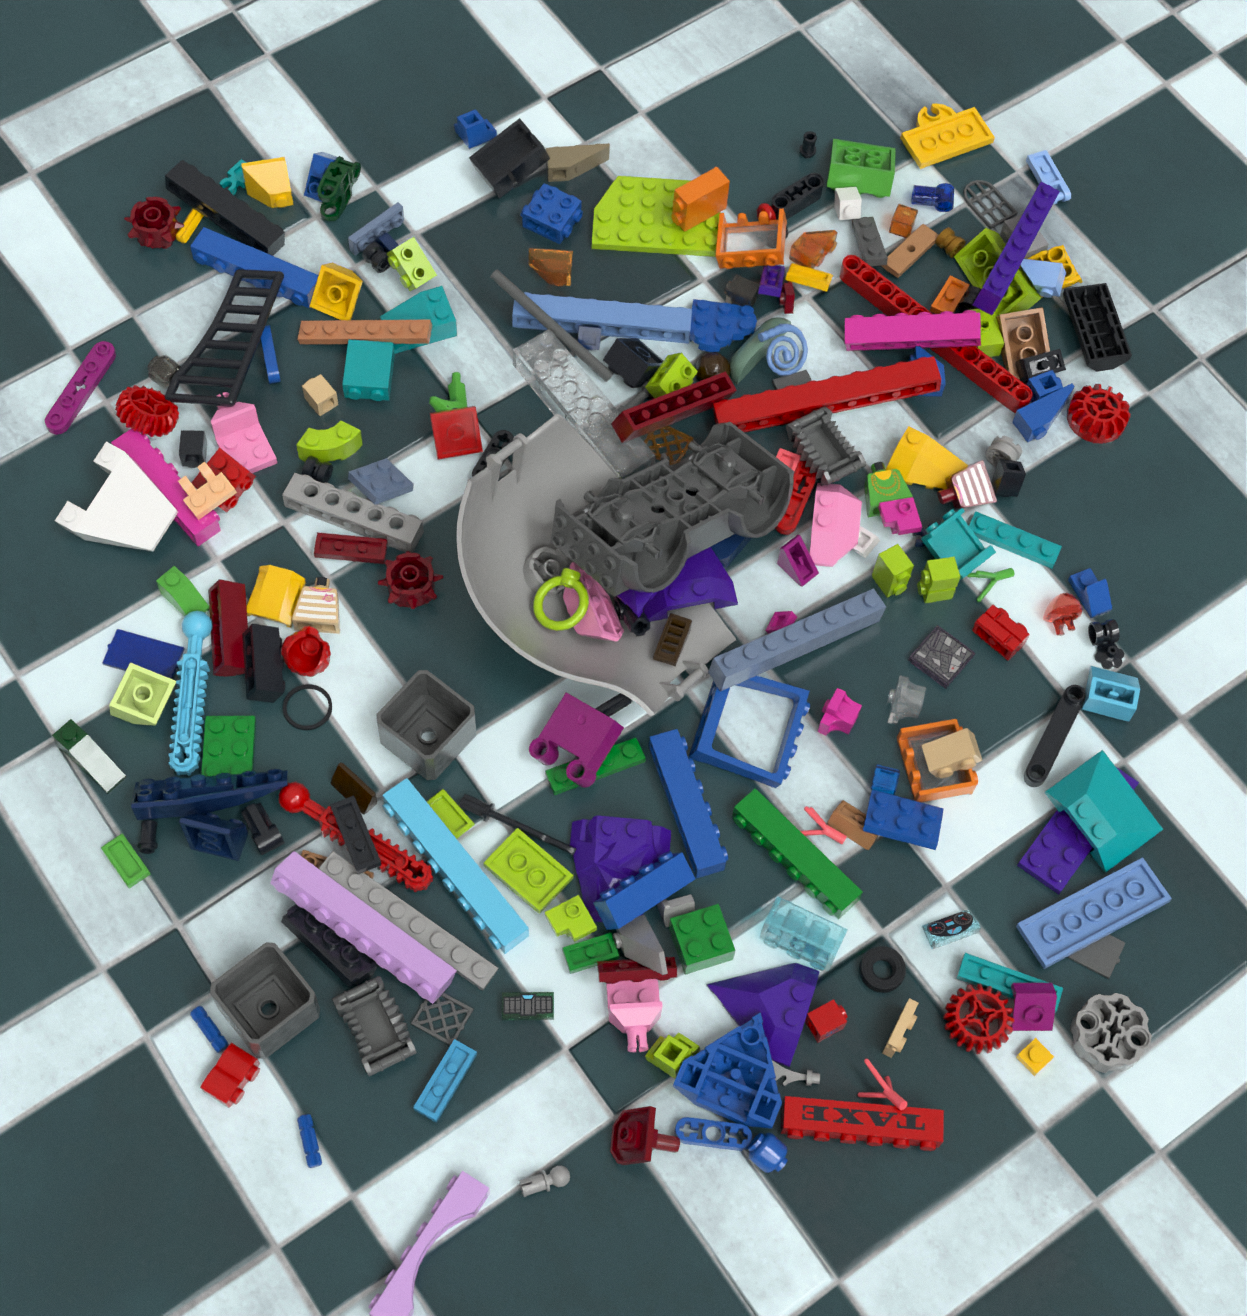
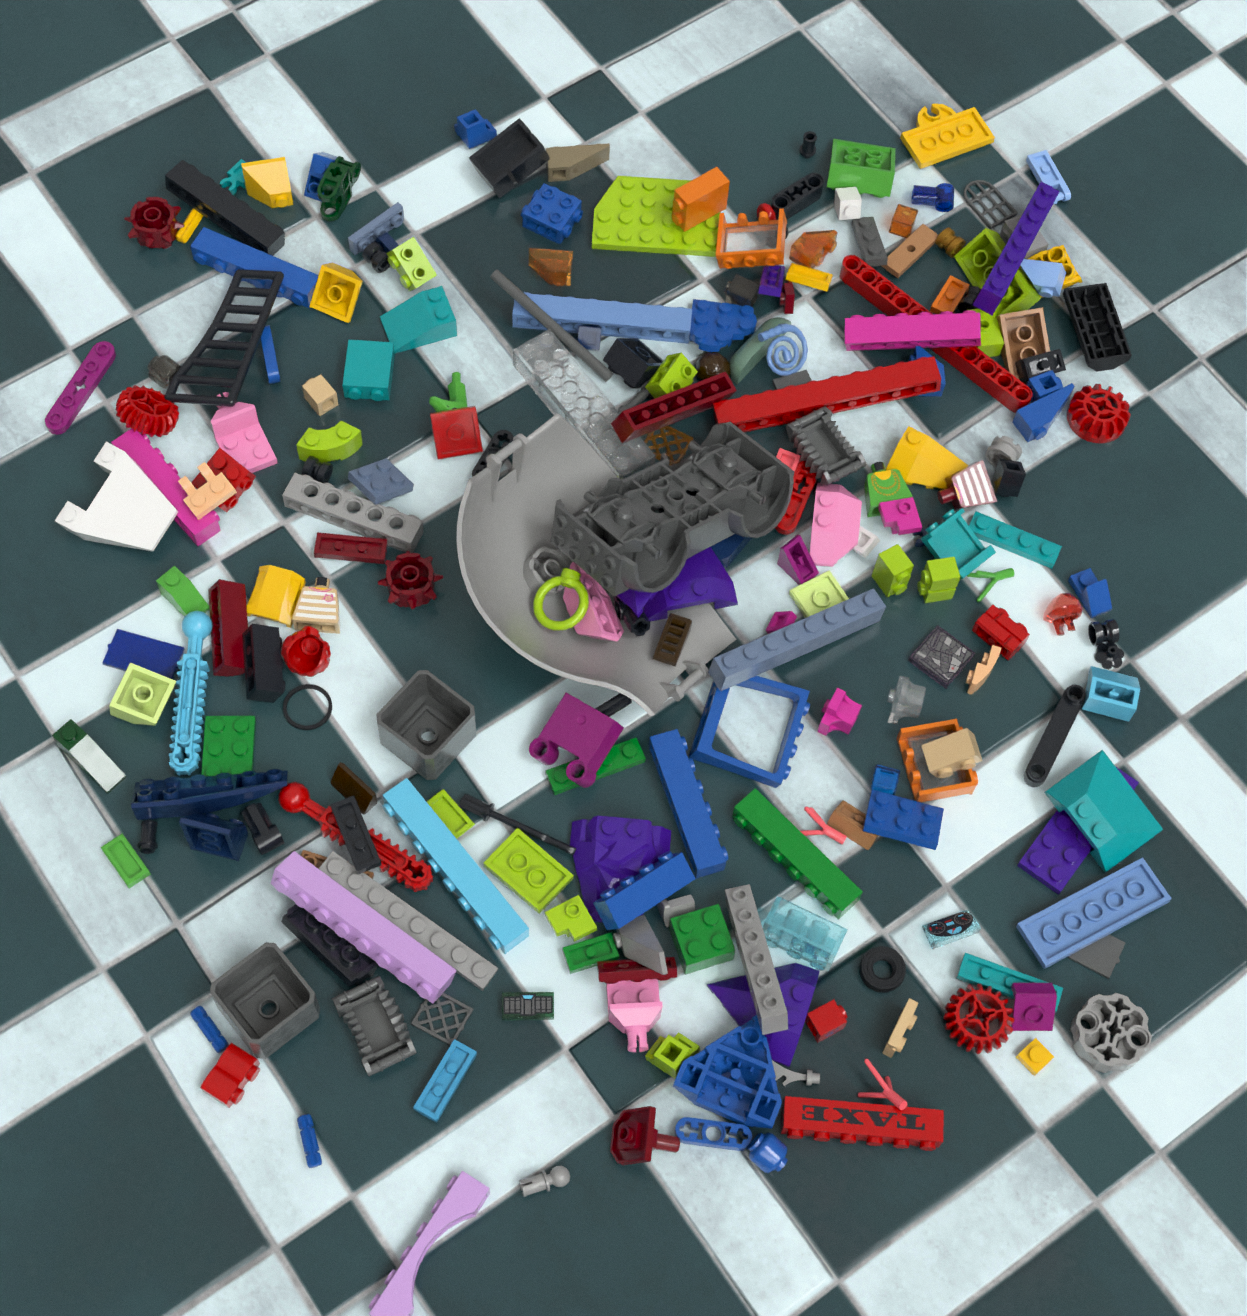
(192, 448): black brick -> none
(368, 330): nougat plate -> none
(756, 960): none -> light grey brick
(818, 594): none -> yellowish green tile
(982, 670): none -> light nougat slope

